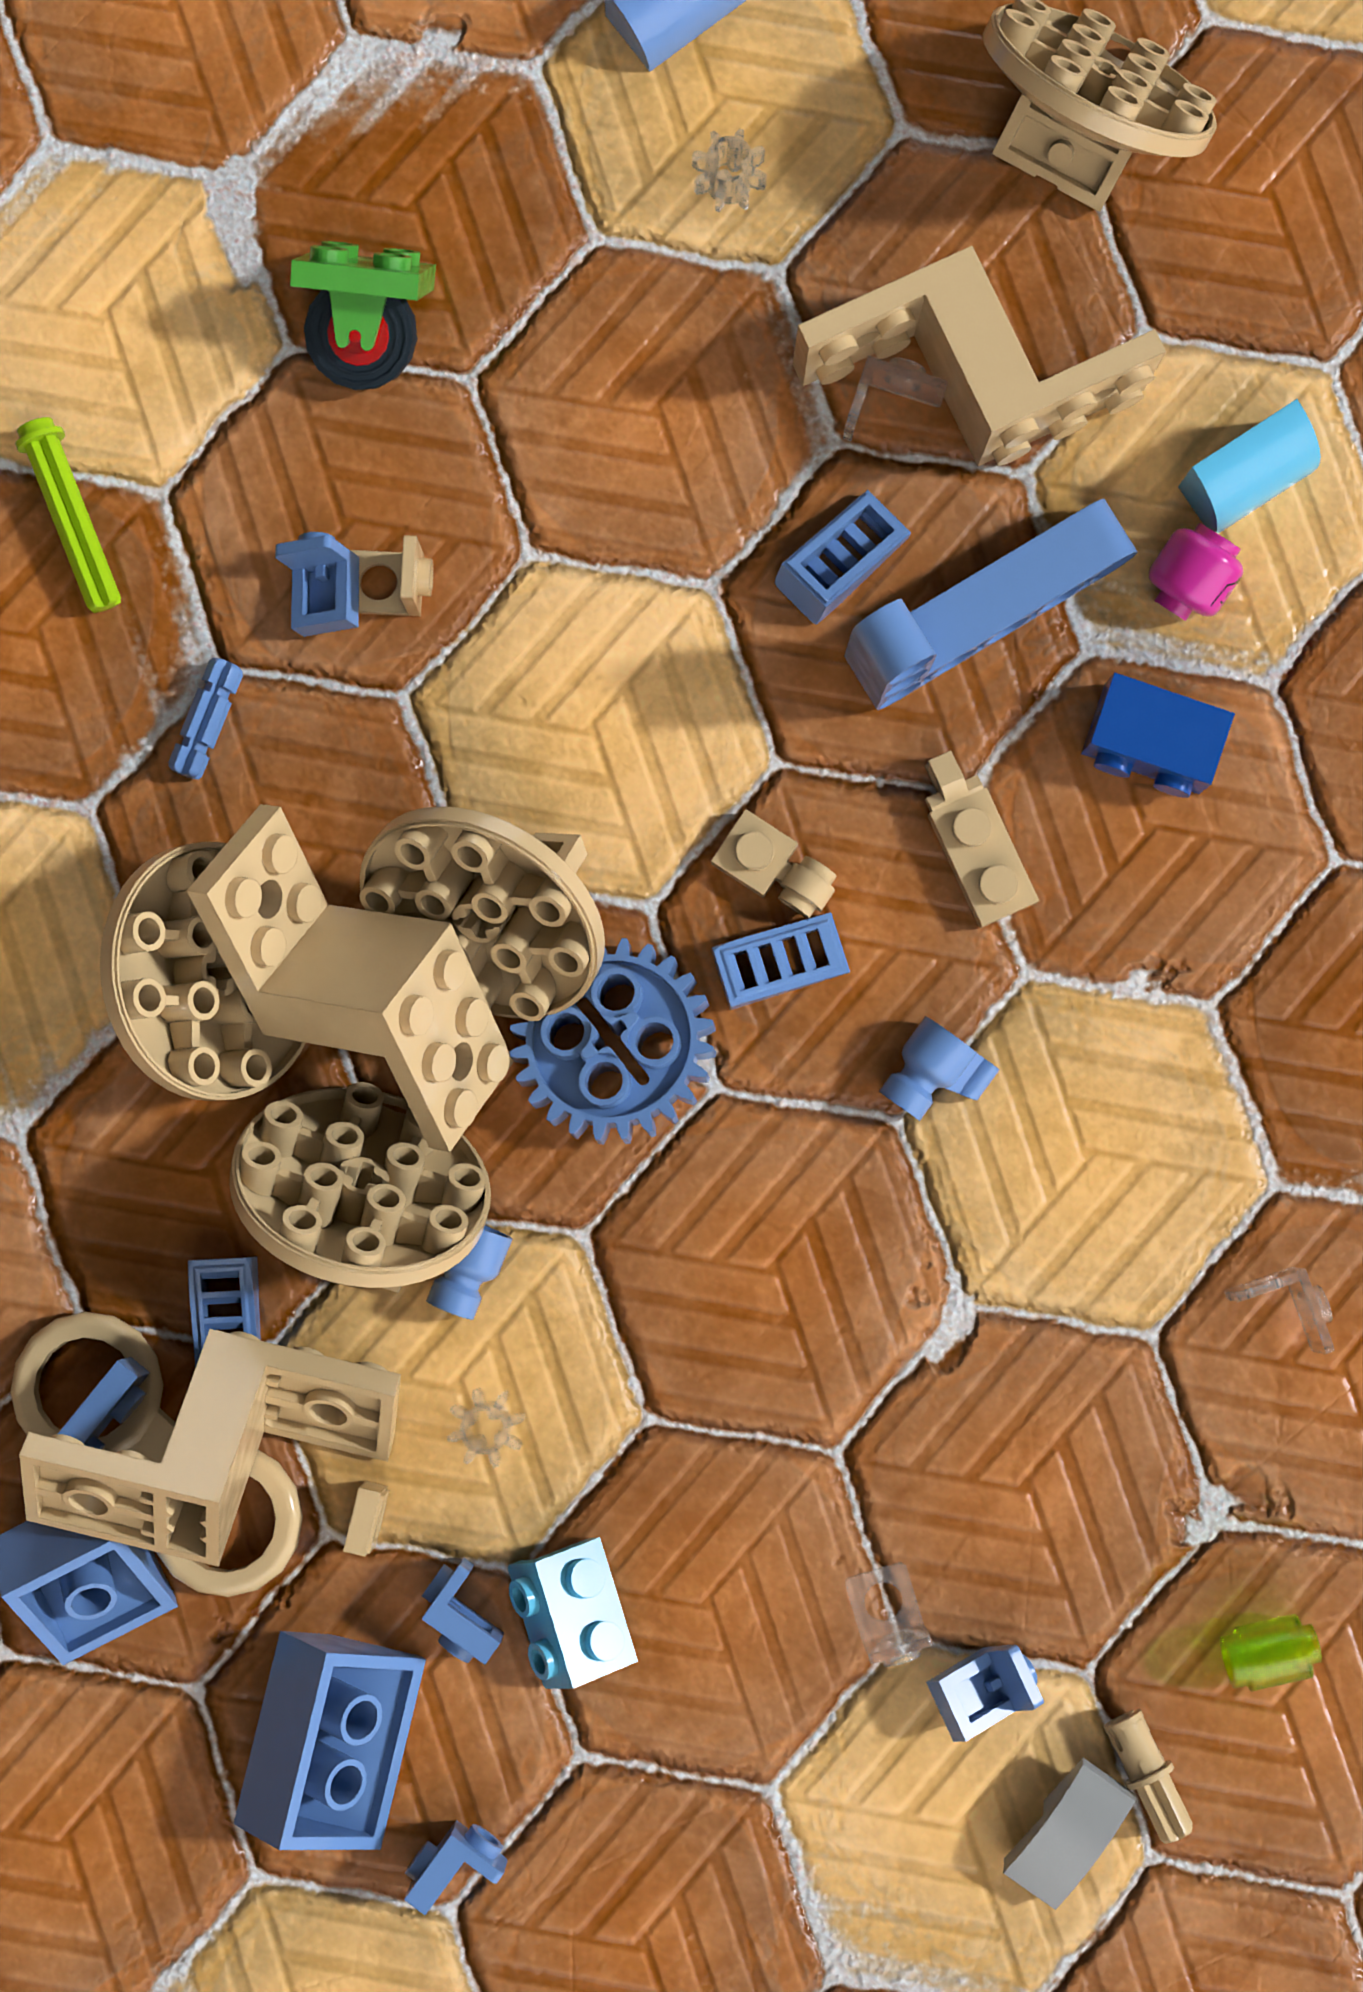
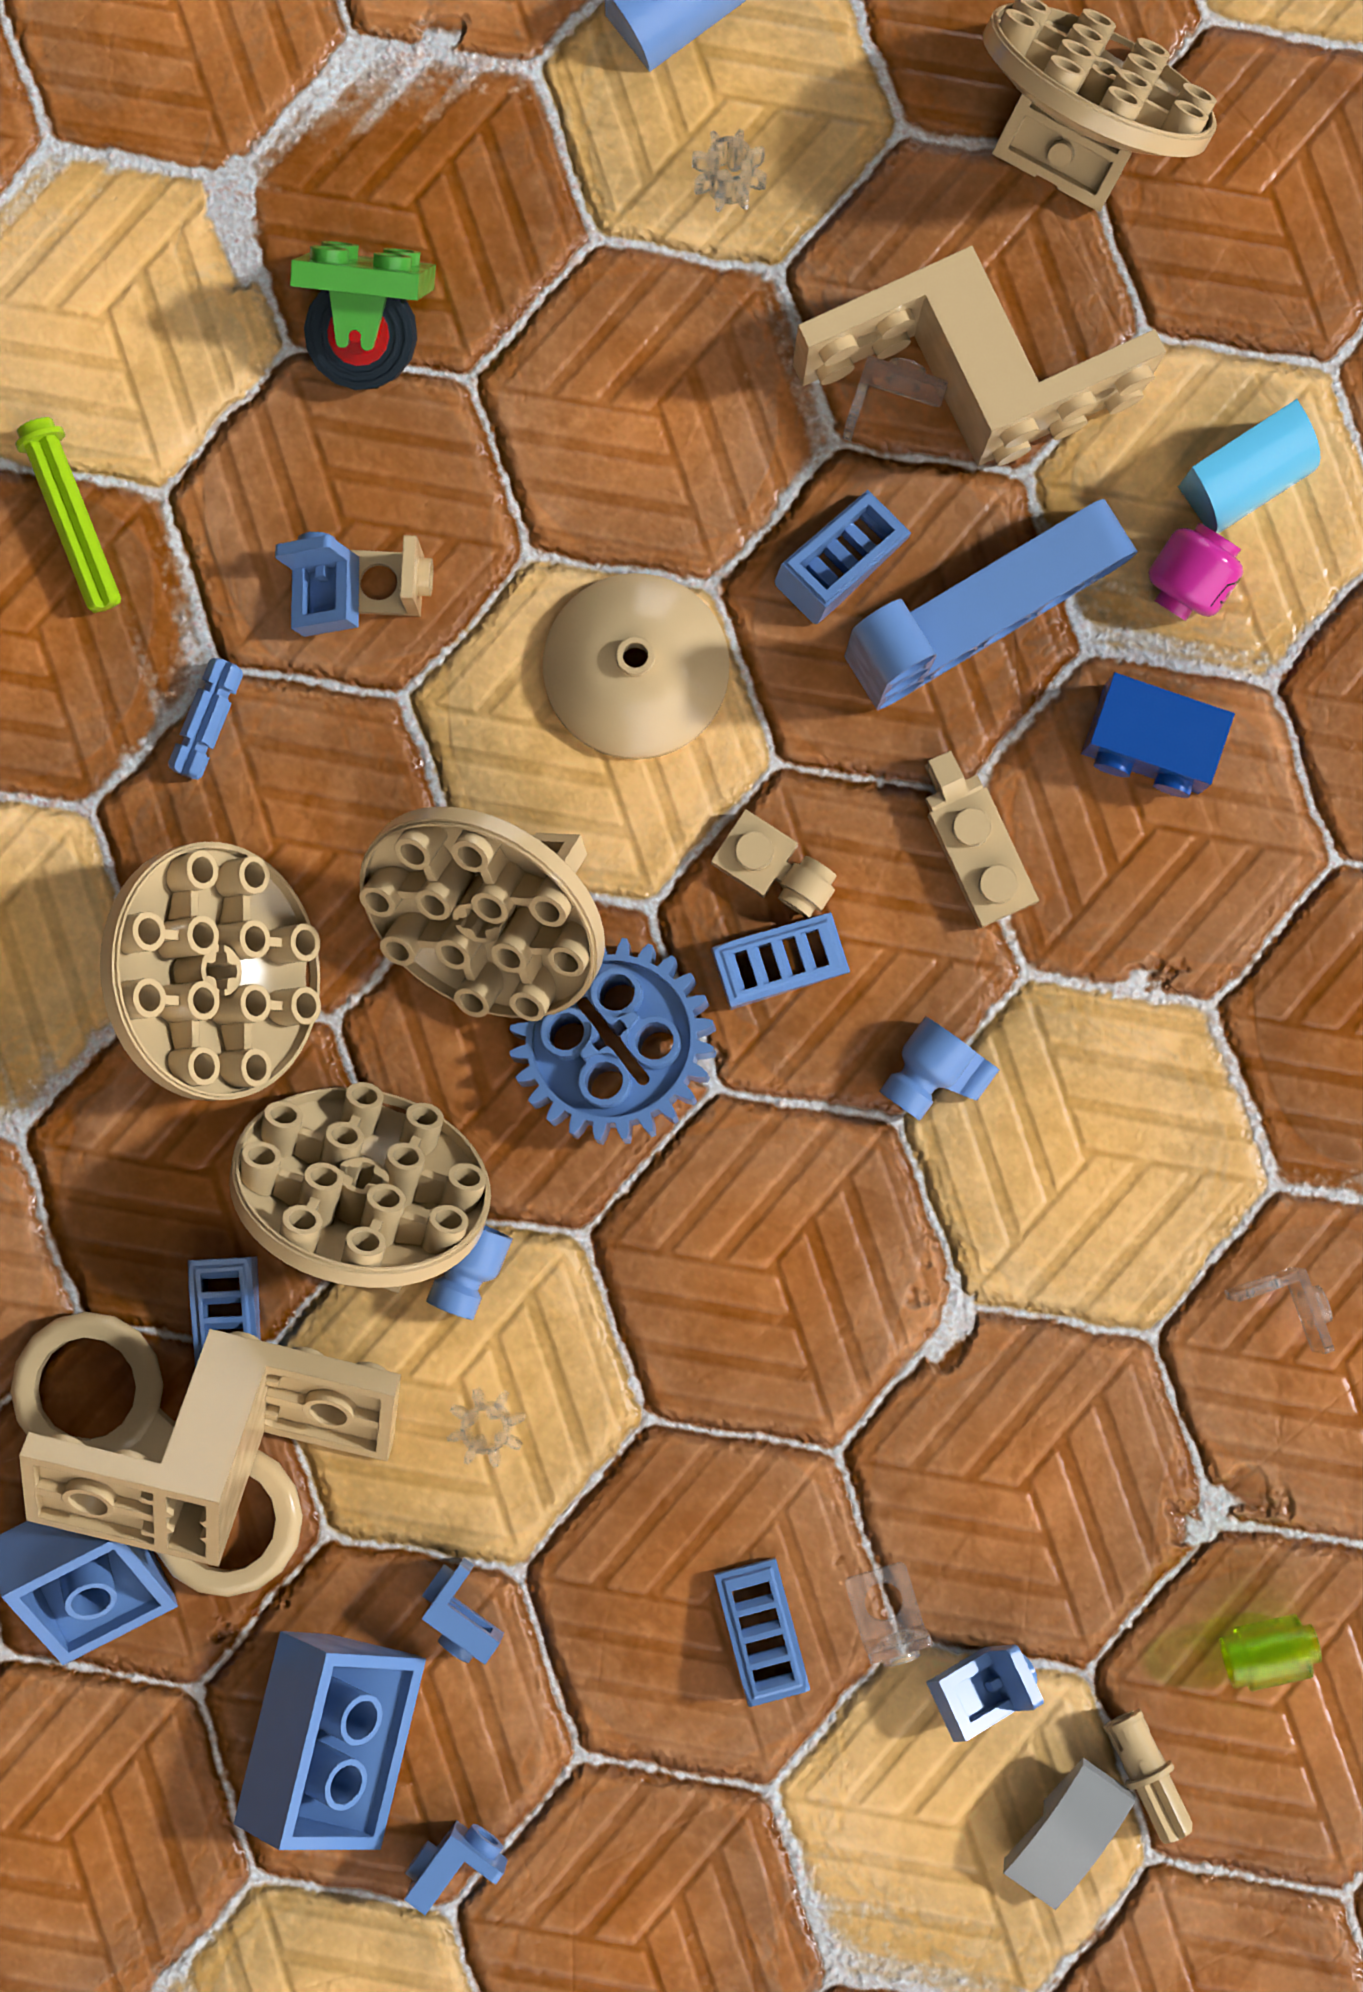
(112, 1398): medium blue plate -> none
(352, 976): tan bracket -> none
(366, 1518): tan tile -> none
(571, 1615): bracket -> none
(646, 707): none -> tan dish
(774, 1687): none -> medium blue slope

